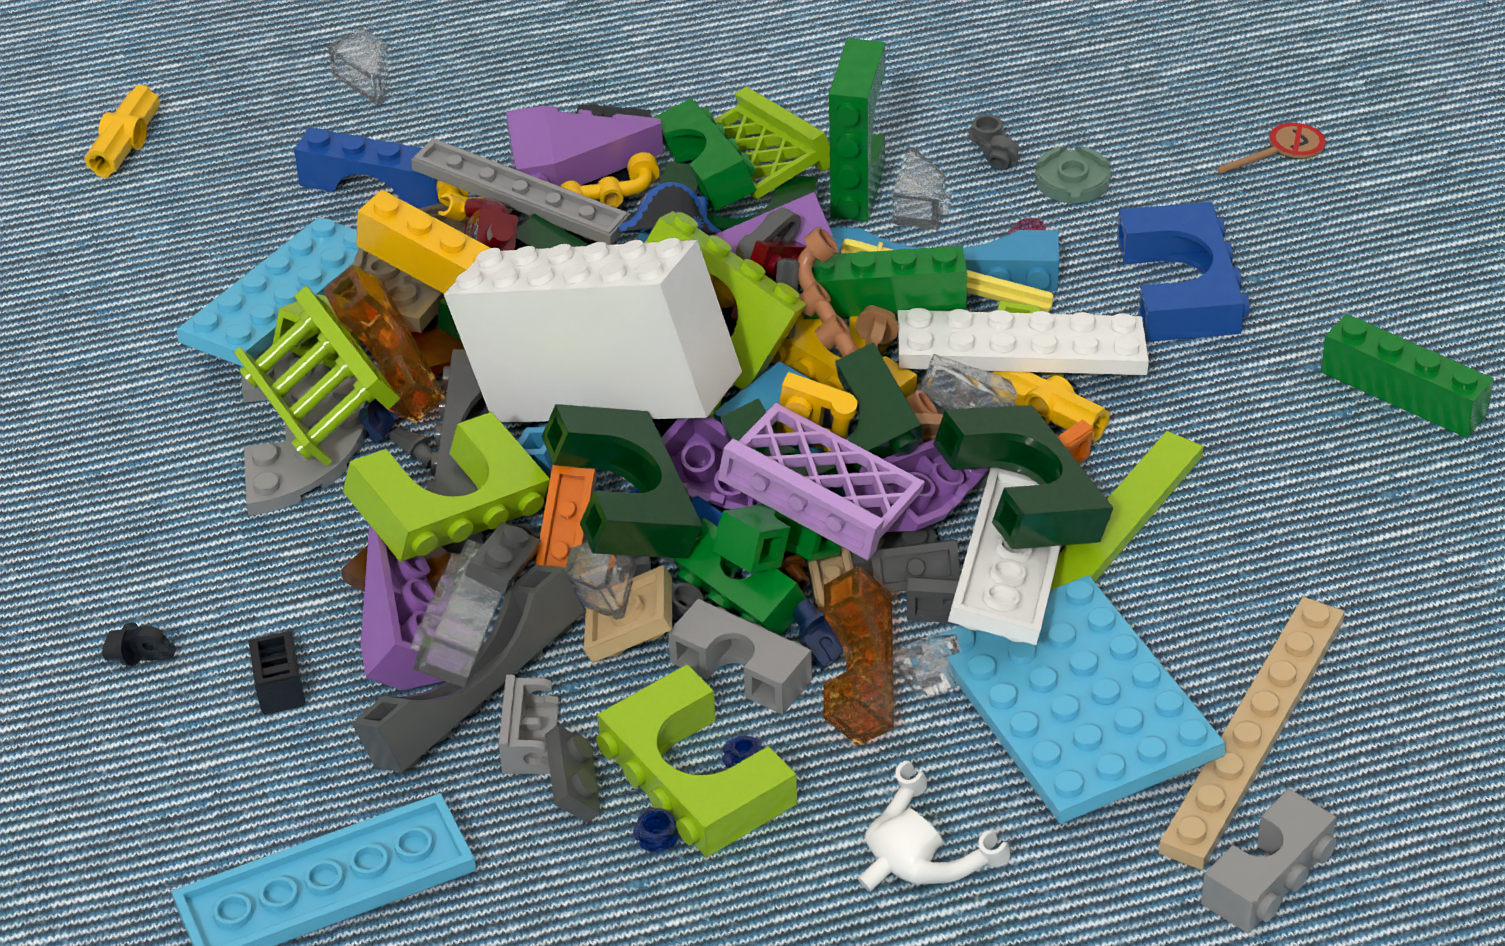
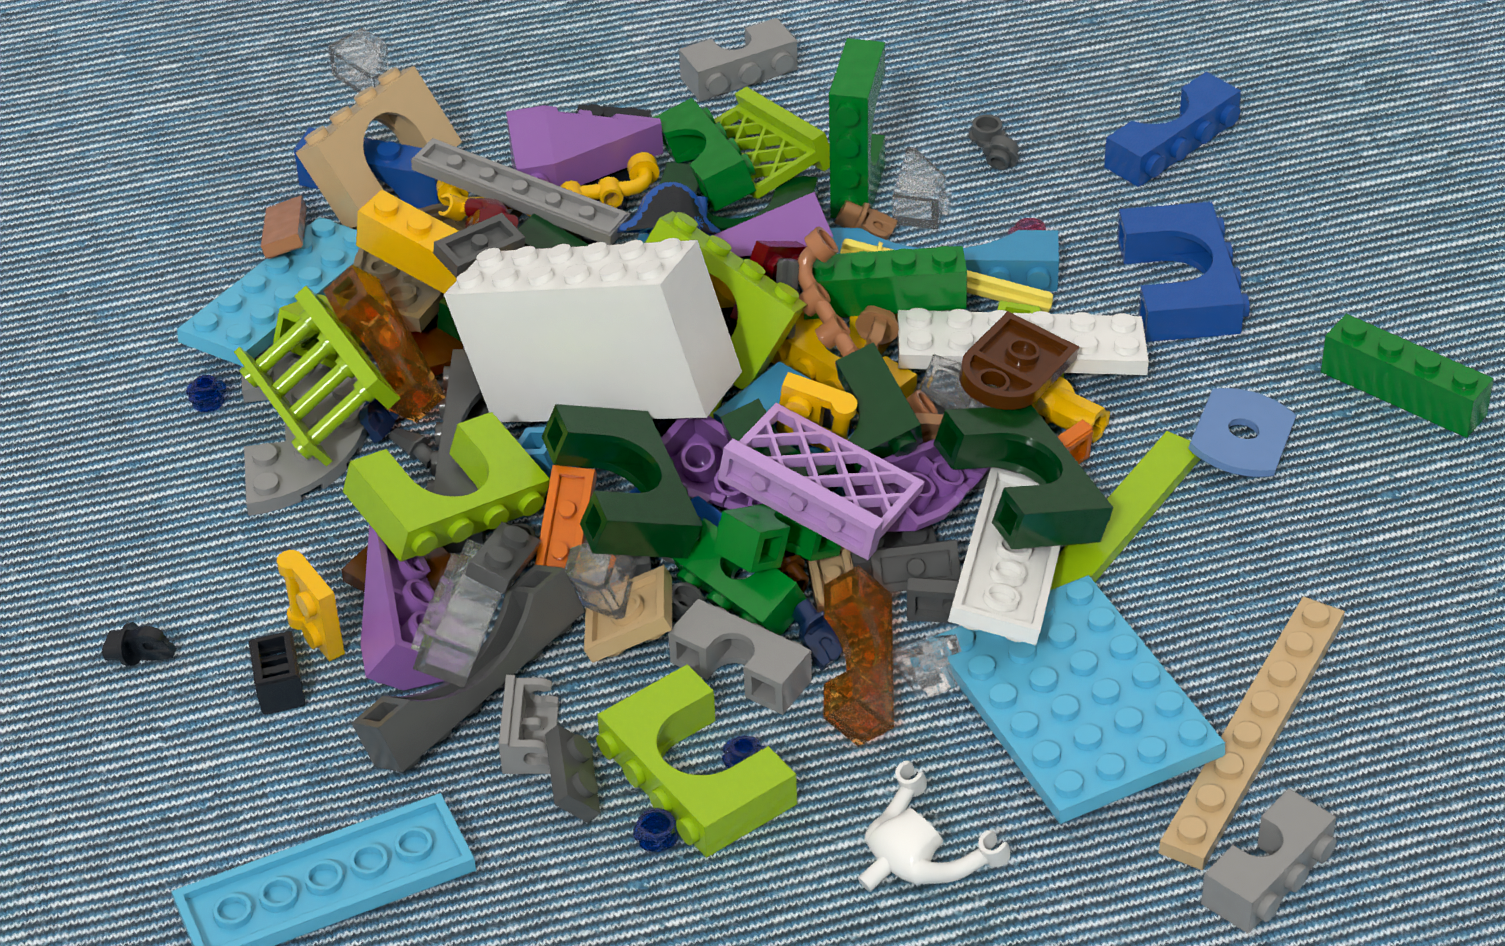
(122, 131): yellow piece -> none
(206, 393): none -> clear blue plate
(284, 227): none -> nougat tile
(311, 604): none -> yellow plate
(336, 153): none -> tan arch
(461, 248): none -> dark grey plate
(715, 71): none -> light grey arch
(777, 226): dark grey plate -> none
(864, 217): none -> medium nougat piece
(1017, 360): none -> reddish brown tile
(1072, 174): sand green tile -> none
(1145, 150): none -> blue arch
(1236, 455): none -> medium blue piece
(1289, 139): medium nougat piece -> none

